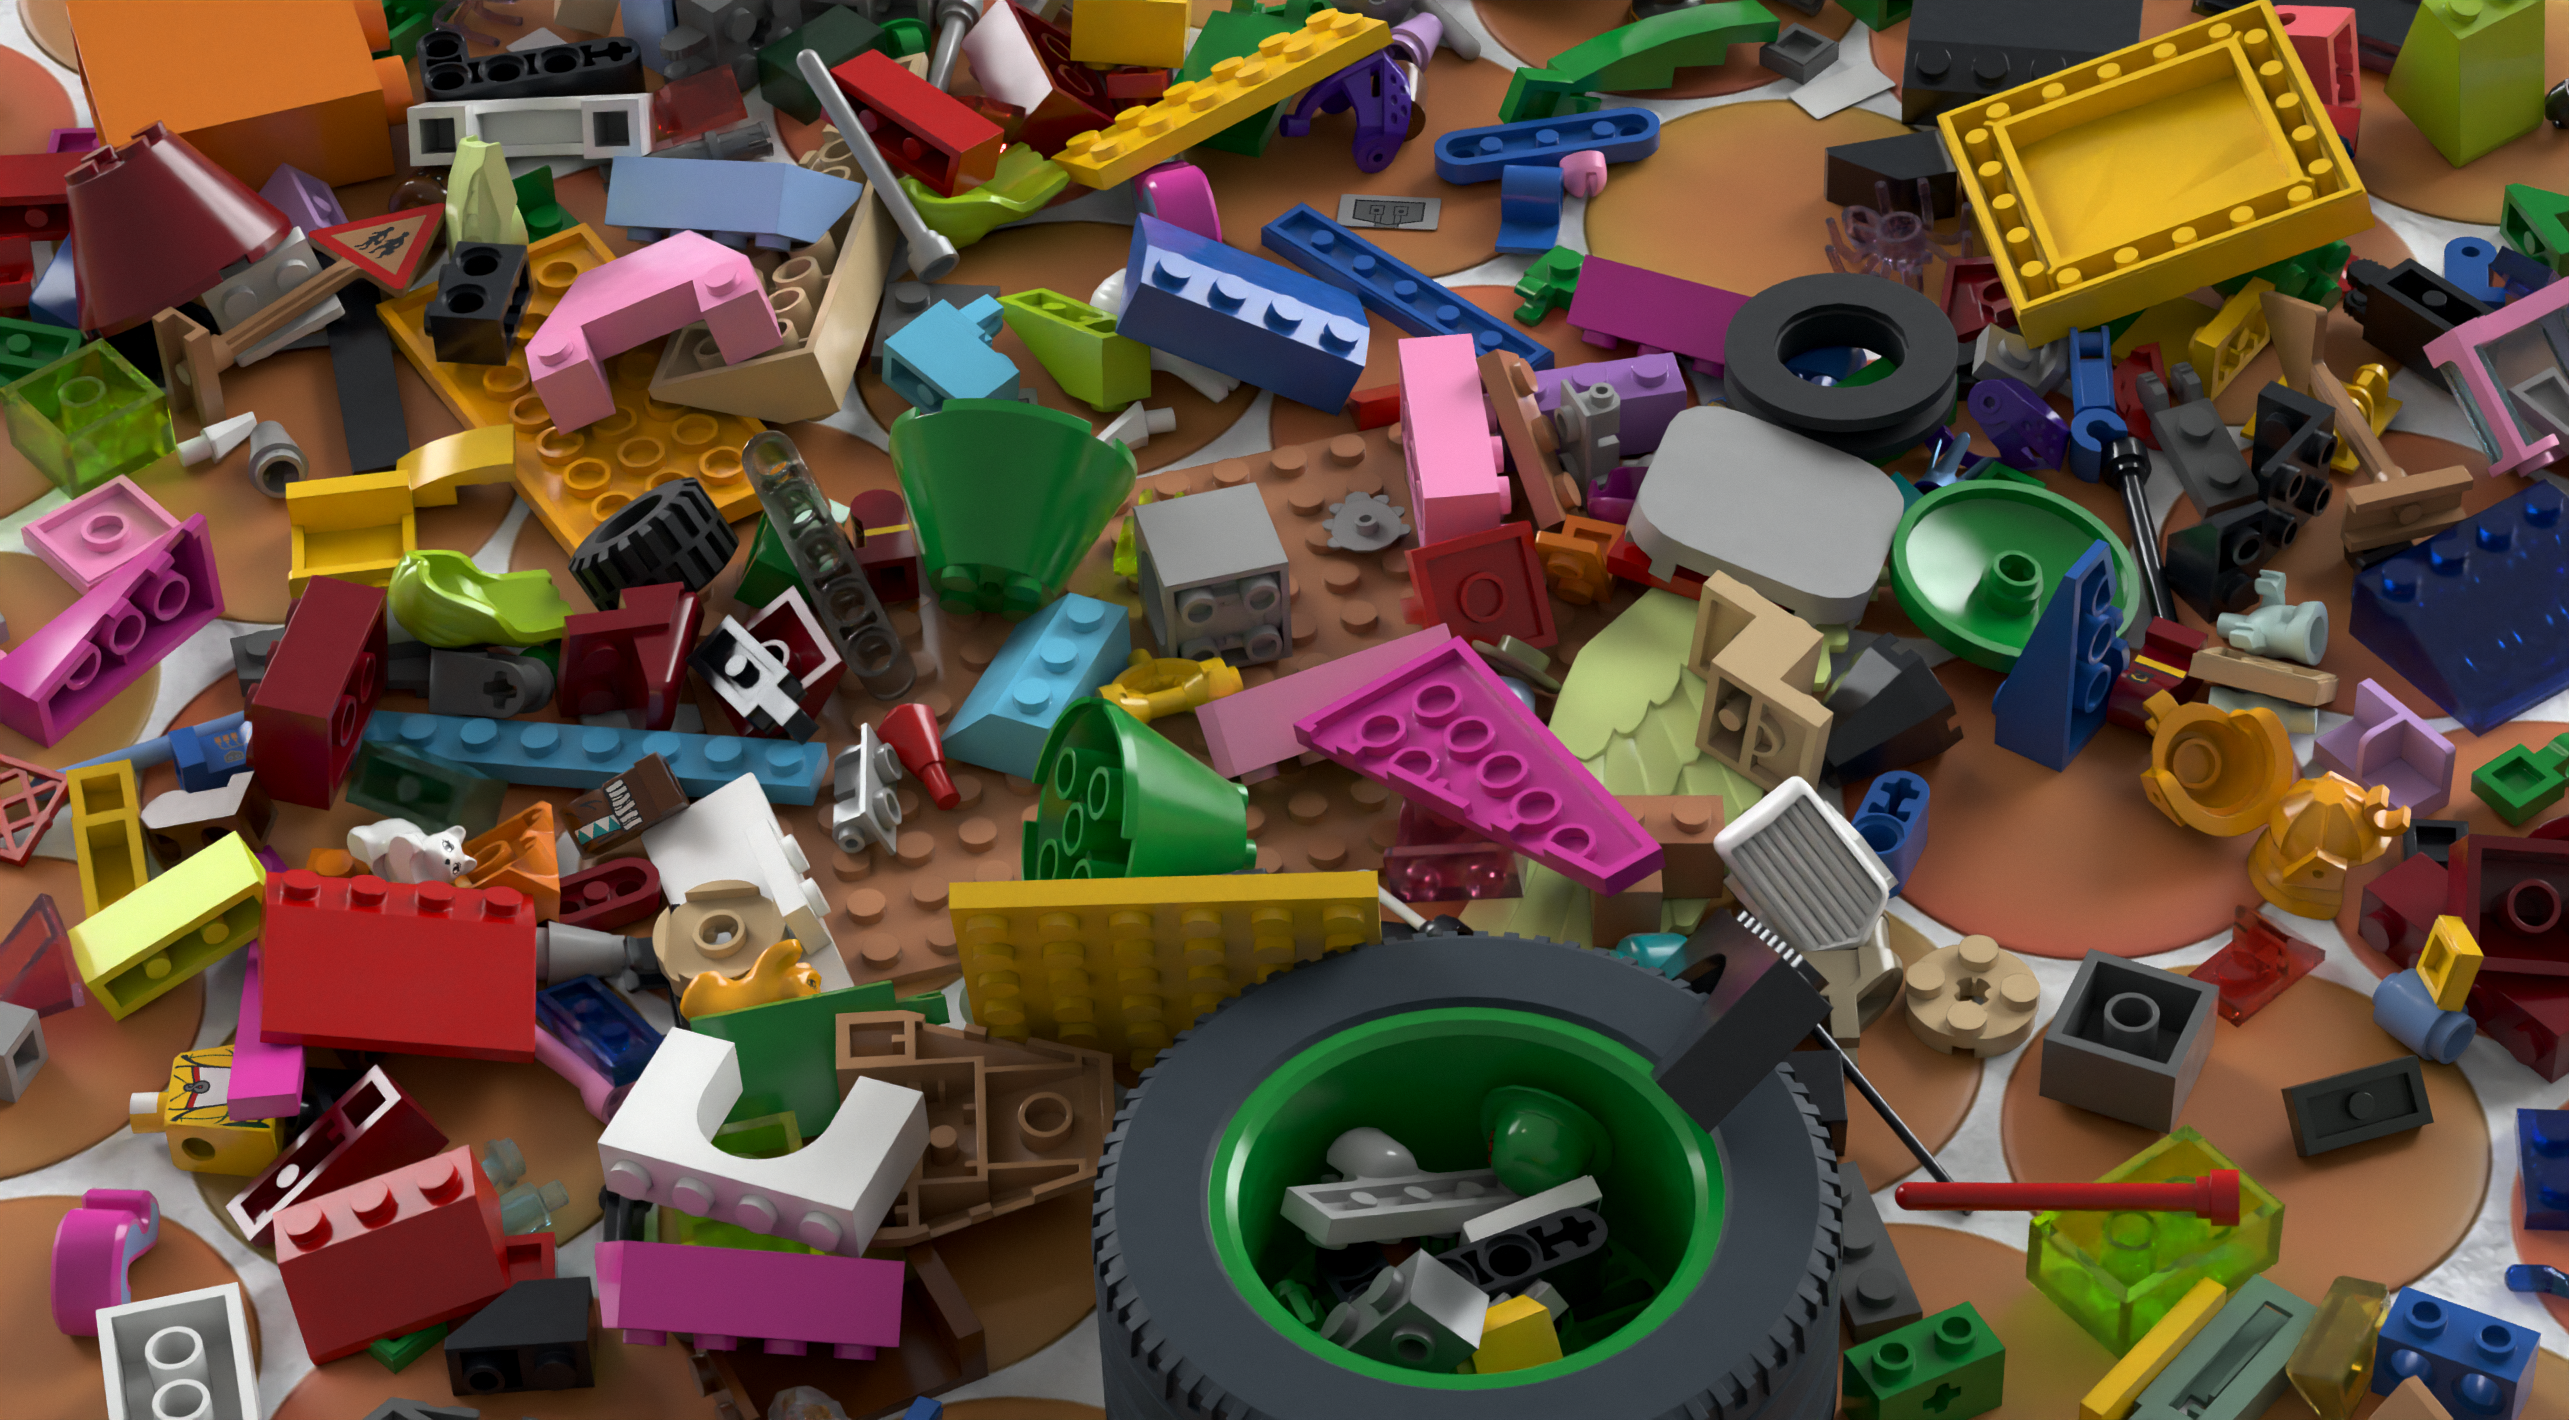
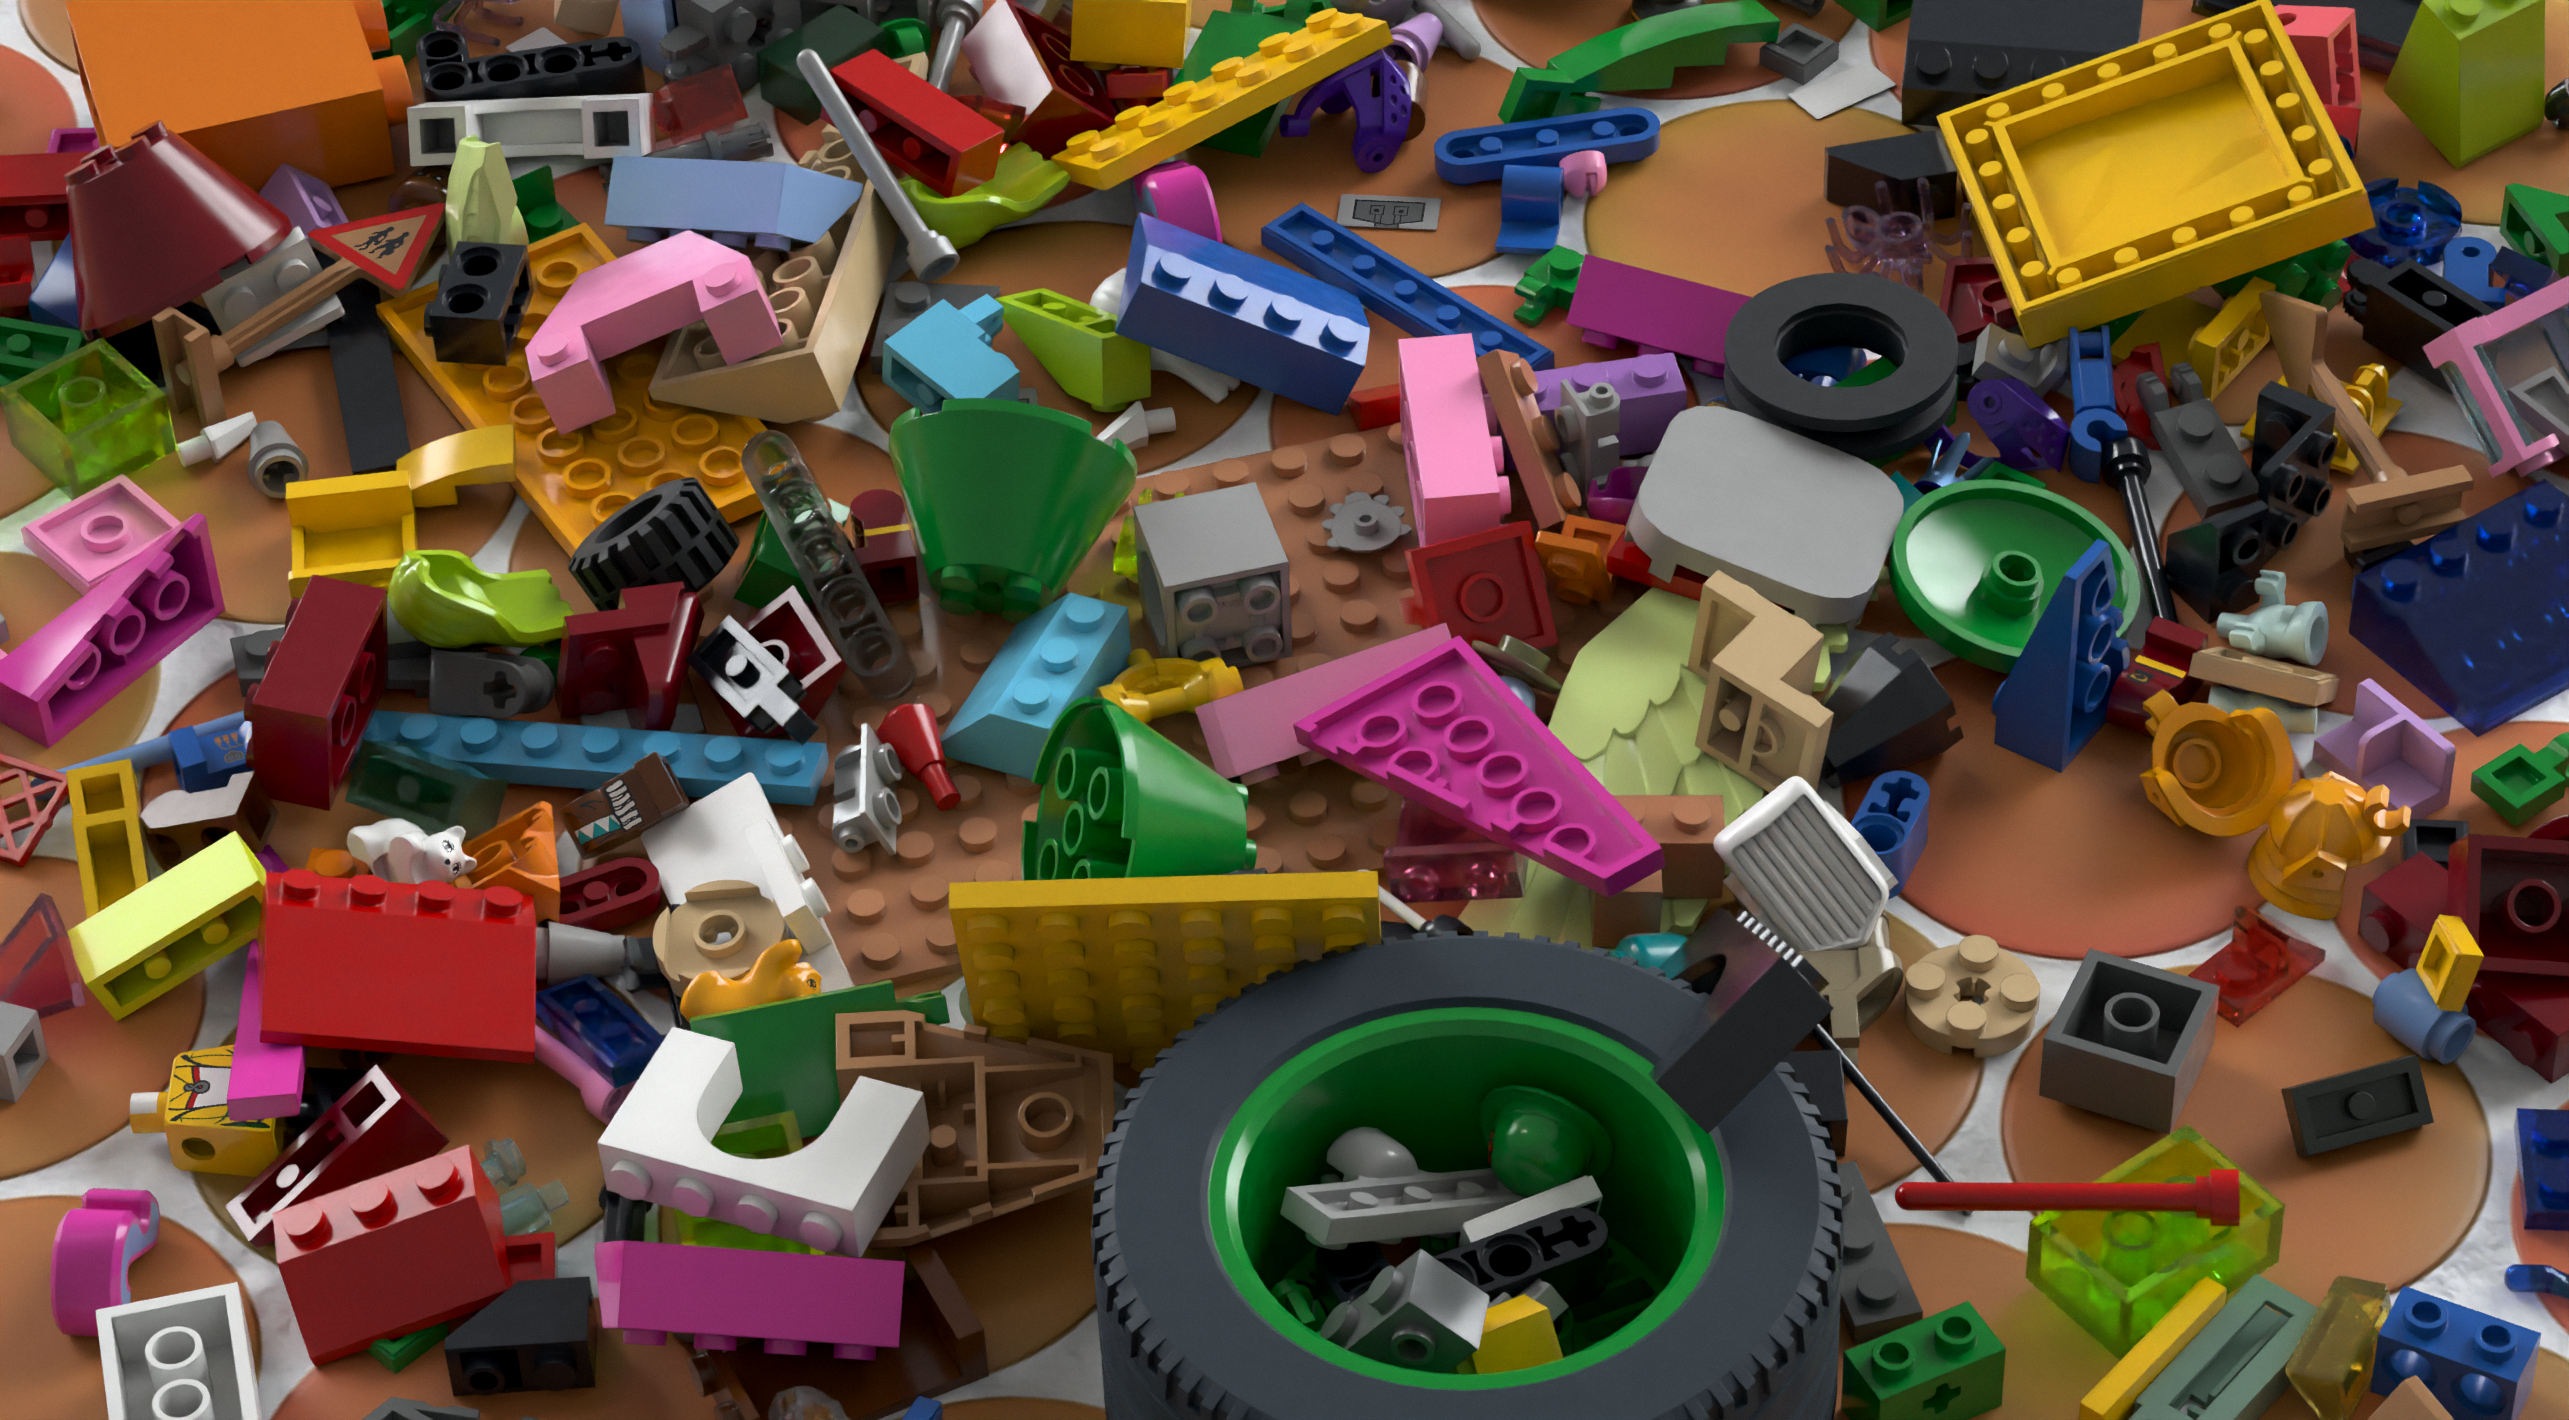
(2408, 223): none -> clear blue plate

